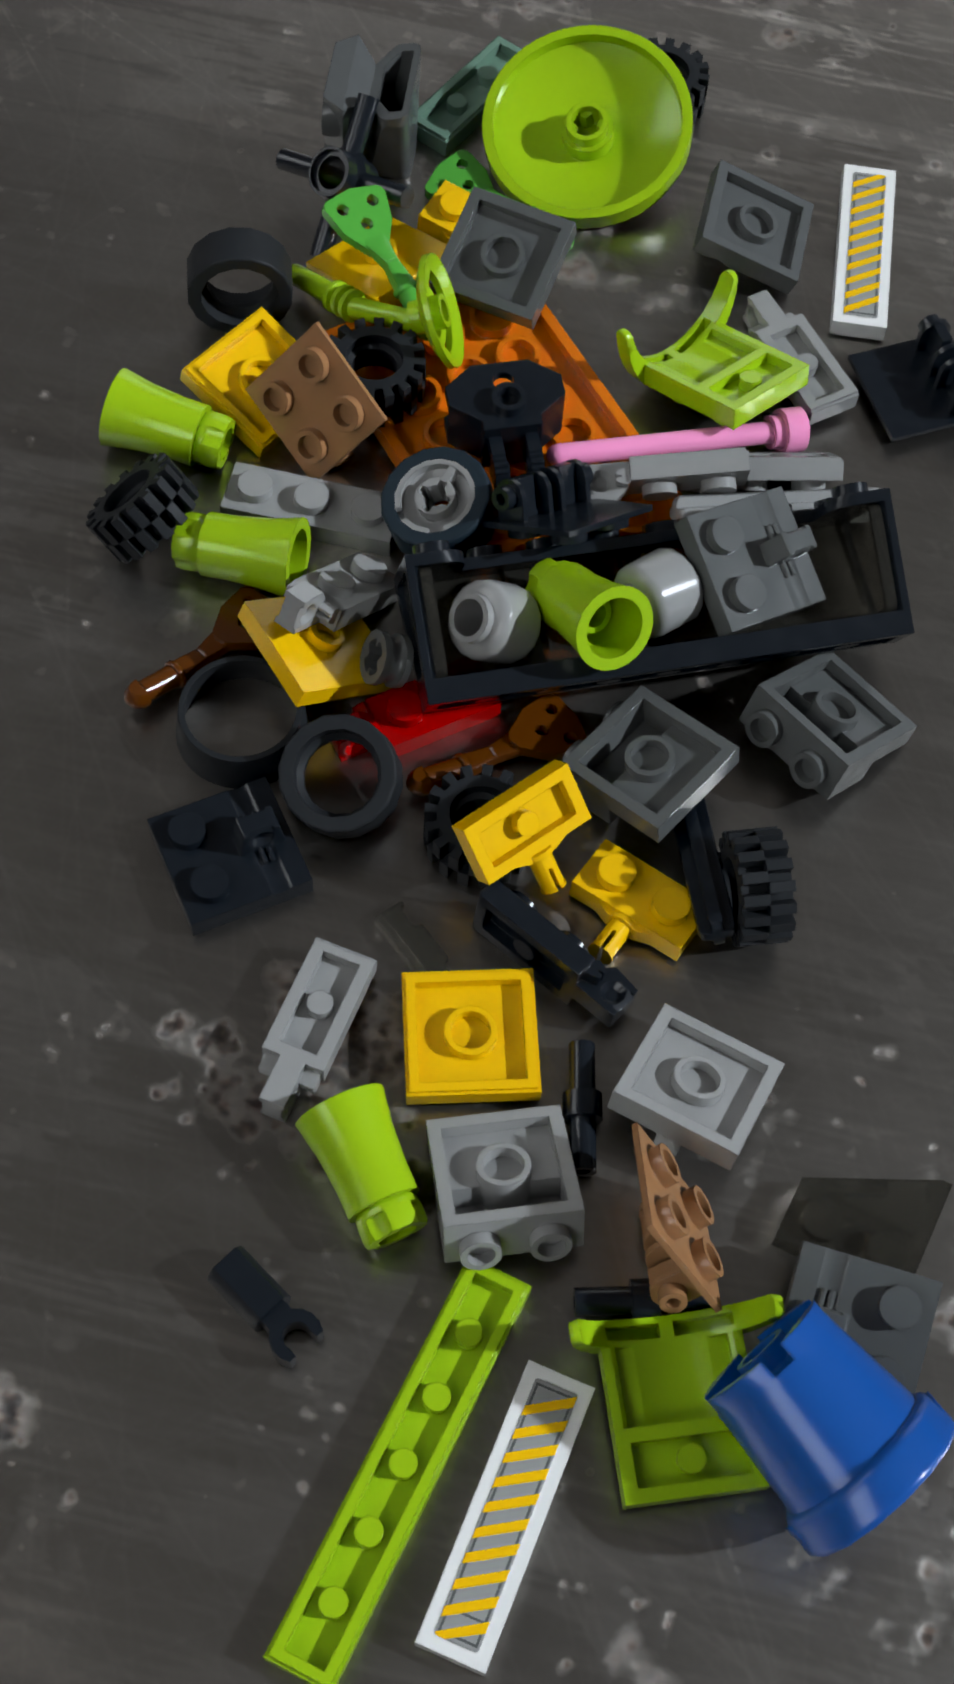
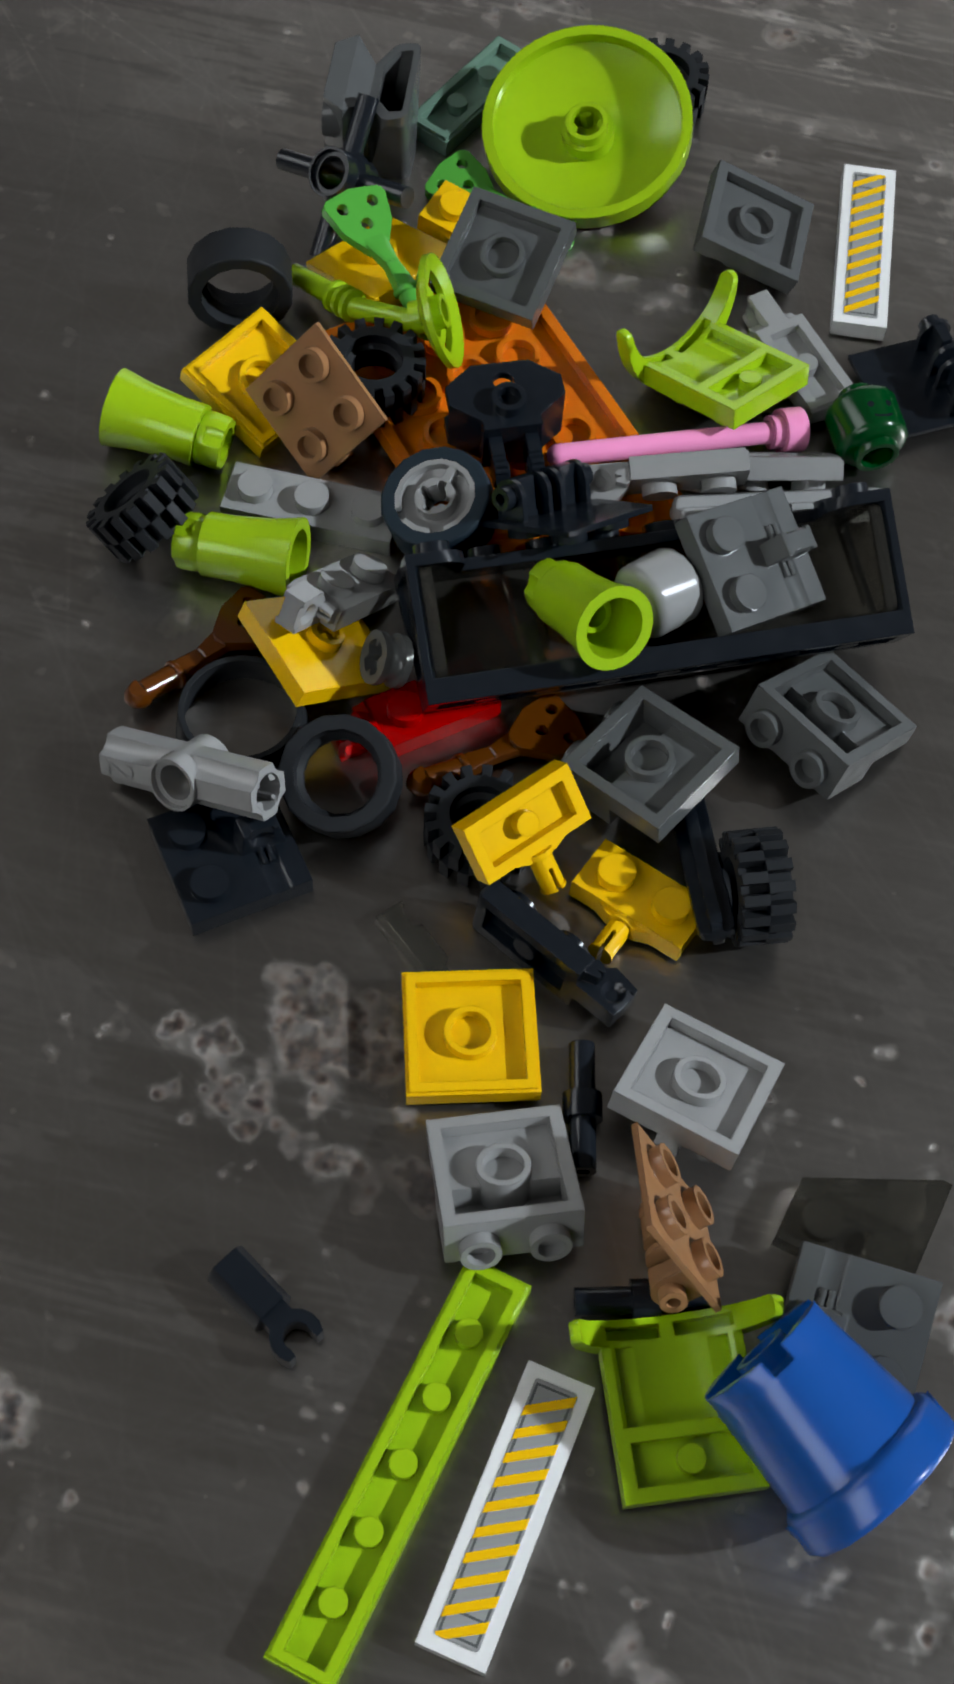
(193, 772): none -> light grey piece
(312, 1024): light grey hinge -> none
(365, 1164): lime plant -> none
(494, 621): light grey head -> none
(866, 426): none -> dark green head

